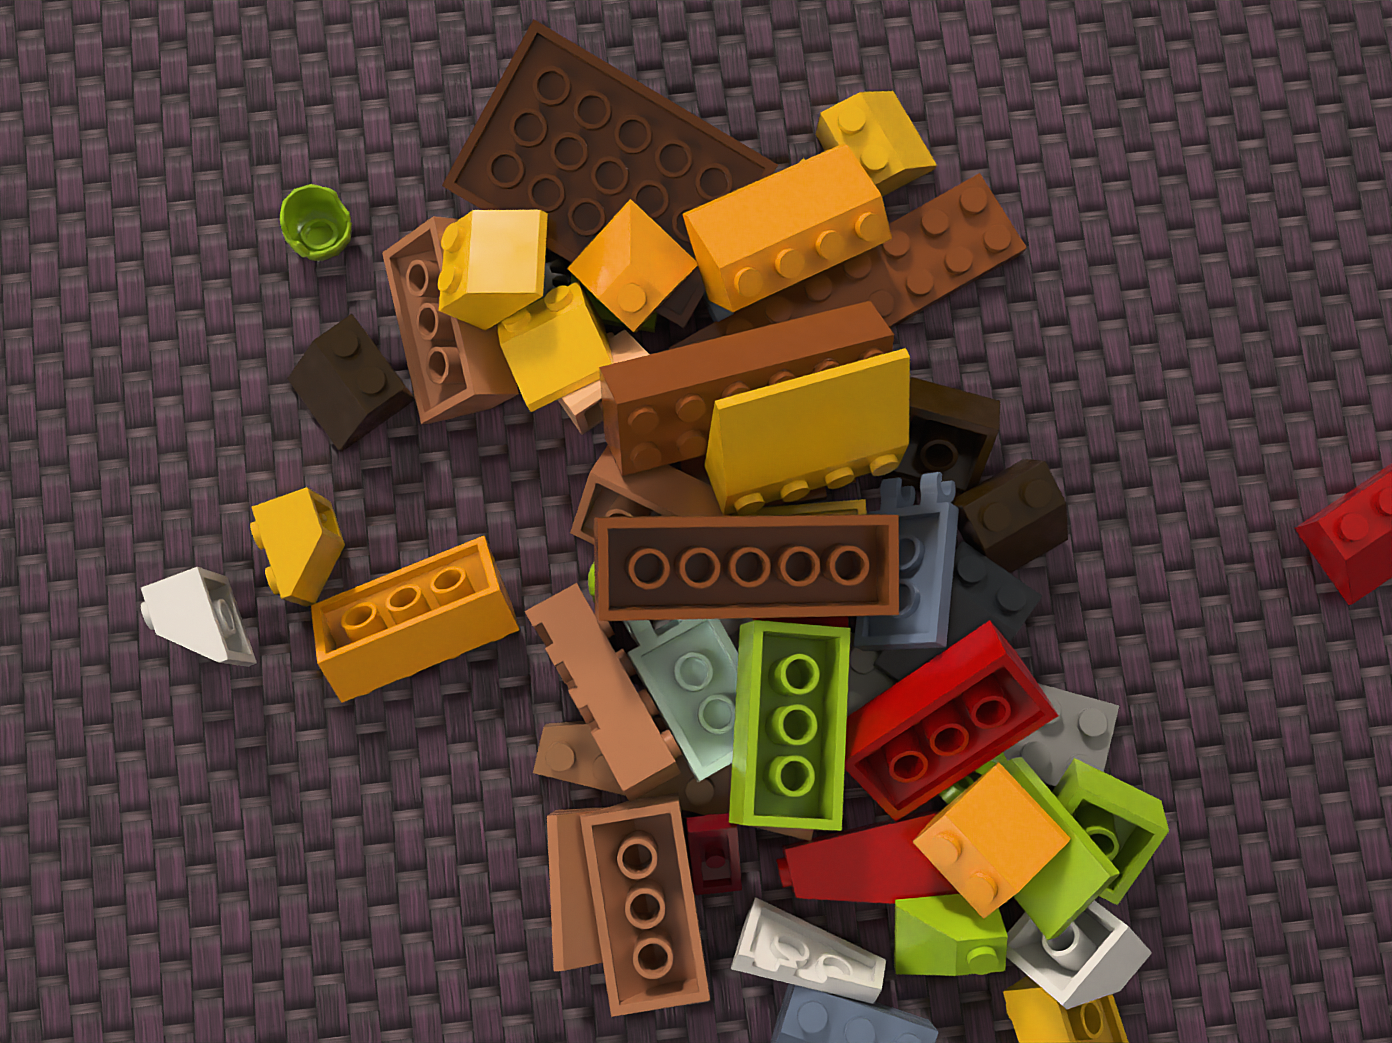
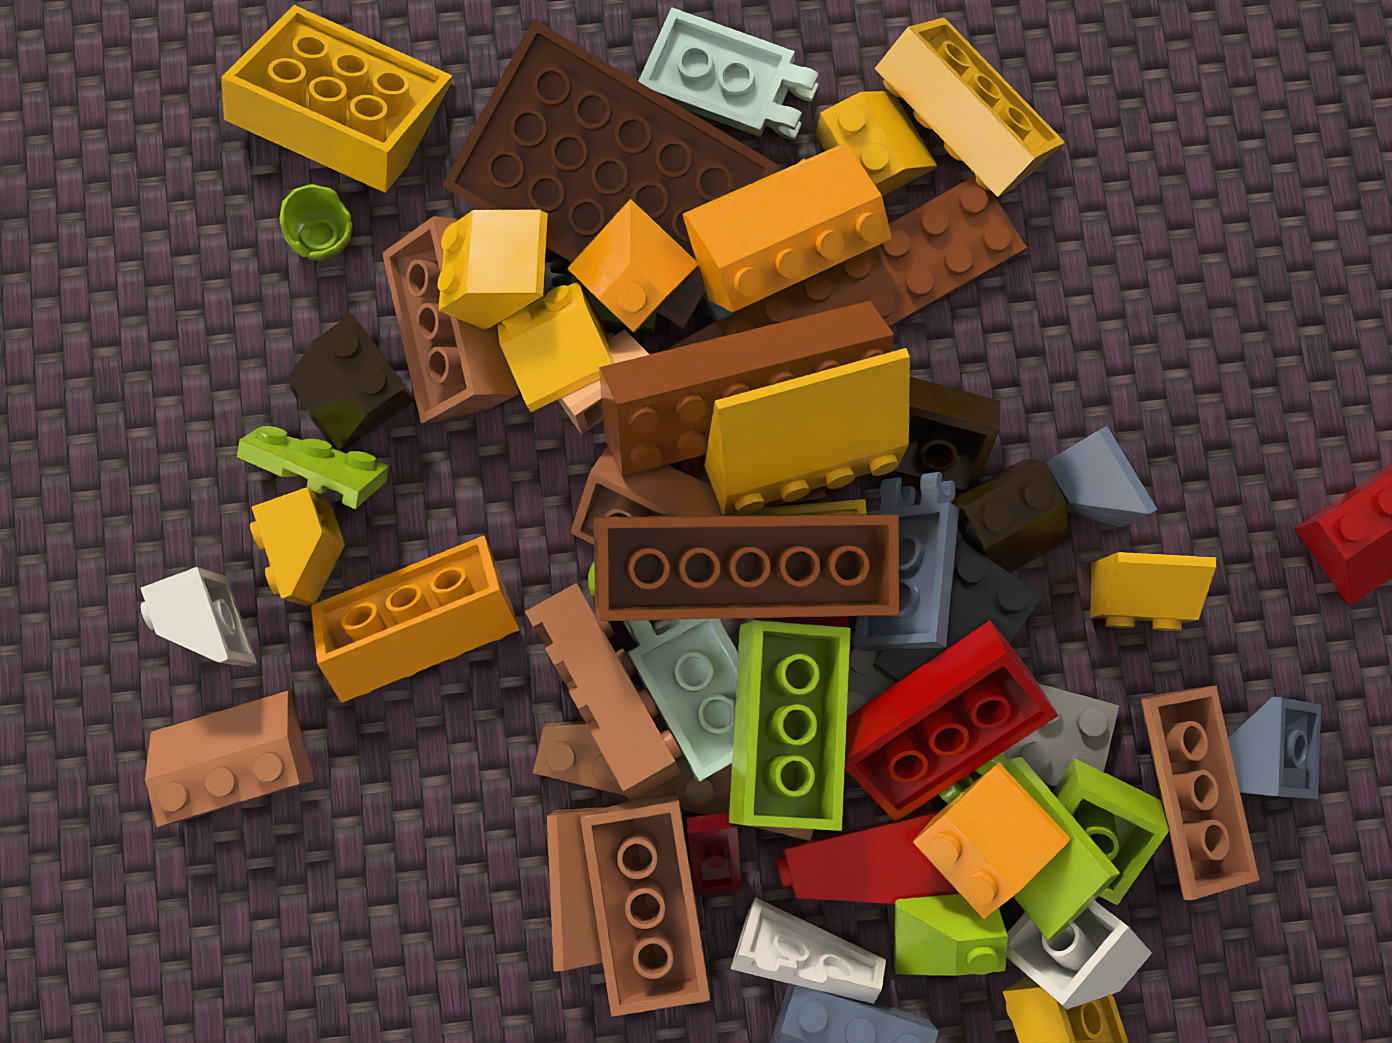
(226, 759): none -> nougat slope
(334, 97): none -> yellow slope
(349, 473): none -> lime wing
(727, 75): none -> light aqua tile
(967, 105): none -> yellow slope
(1100, 481): none -> sand blue slope
(1150, 588): none -> yellow slope
(1199, 791): none -> nougat slope
(1279, 750): none -> sand blue slope

